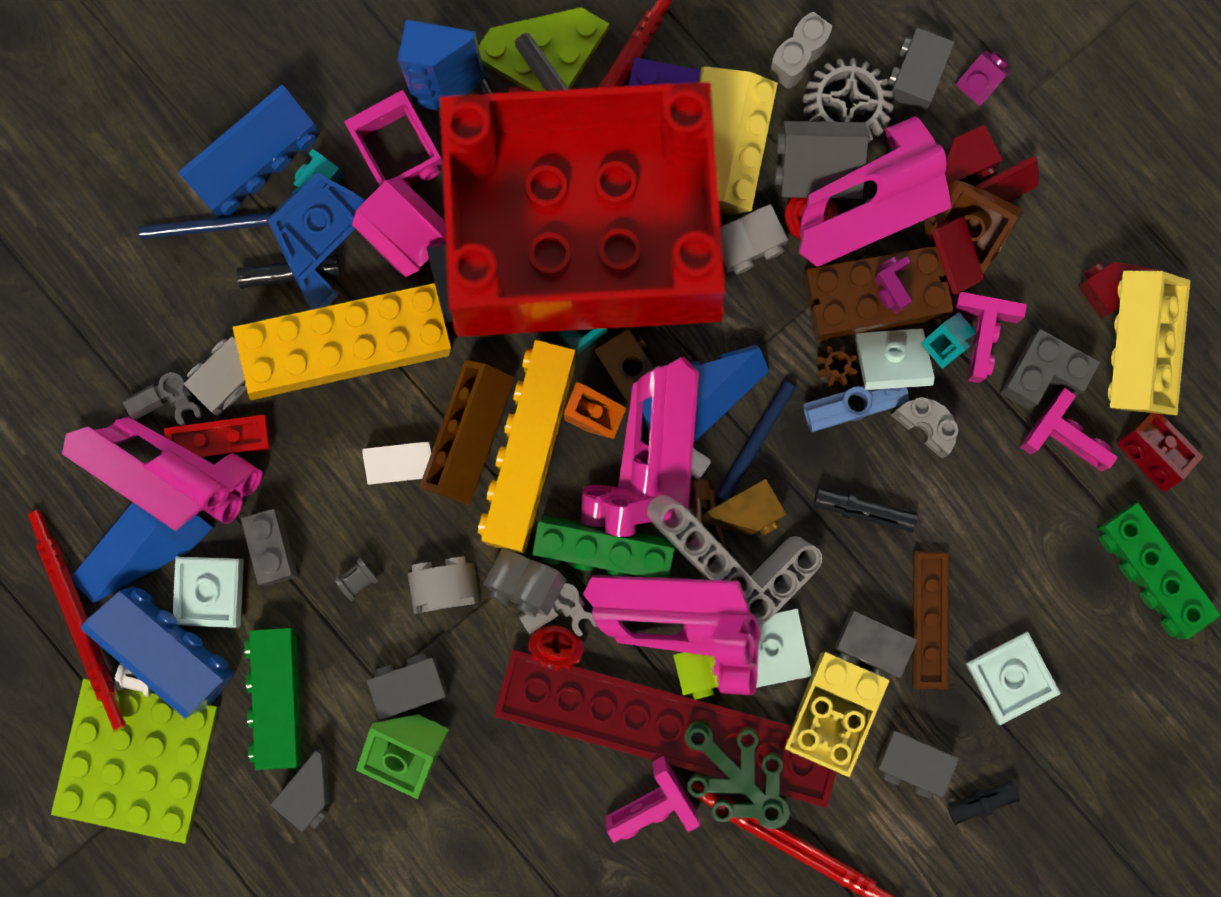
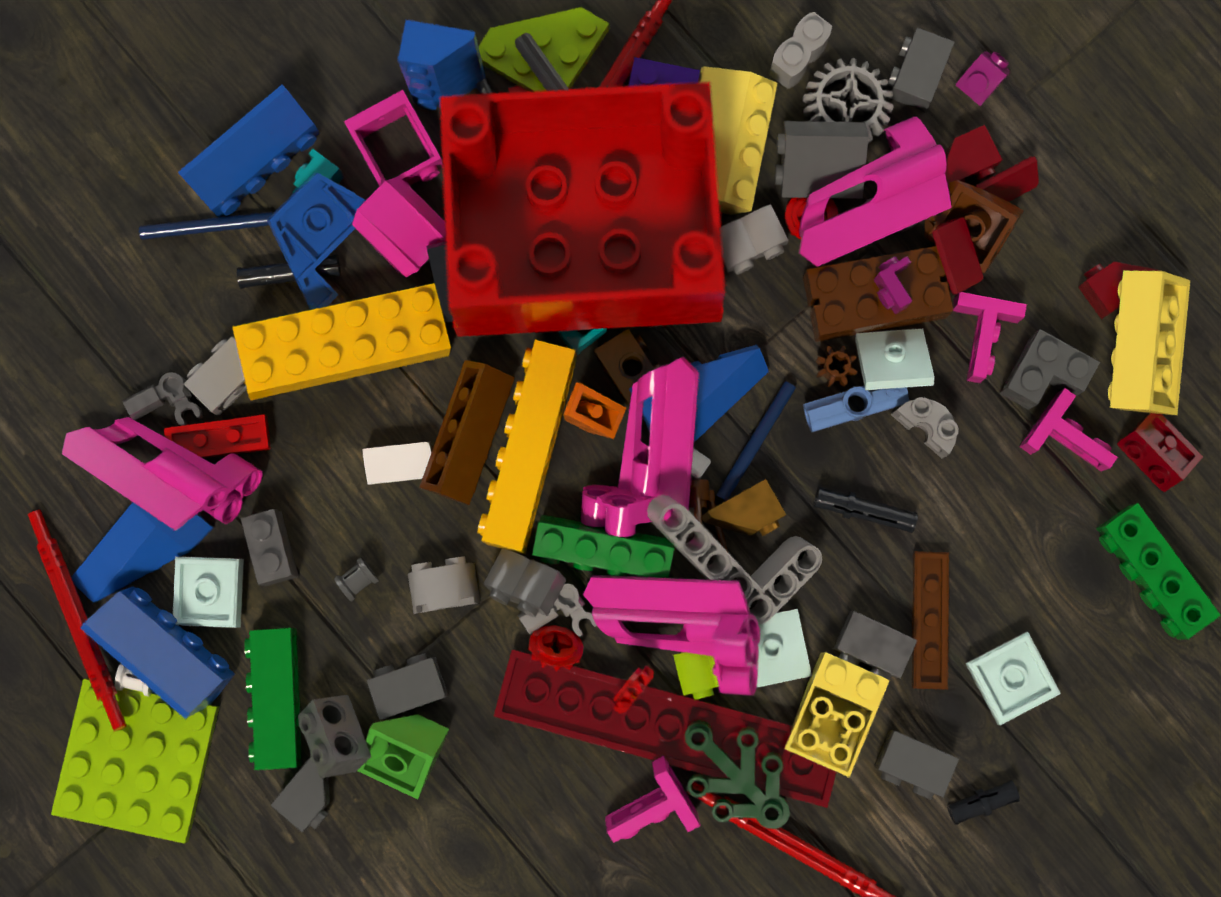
(334, 736): none -> dark grey brick
(632, 689): none -> red gear
(949, 340): teal brick -> none

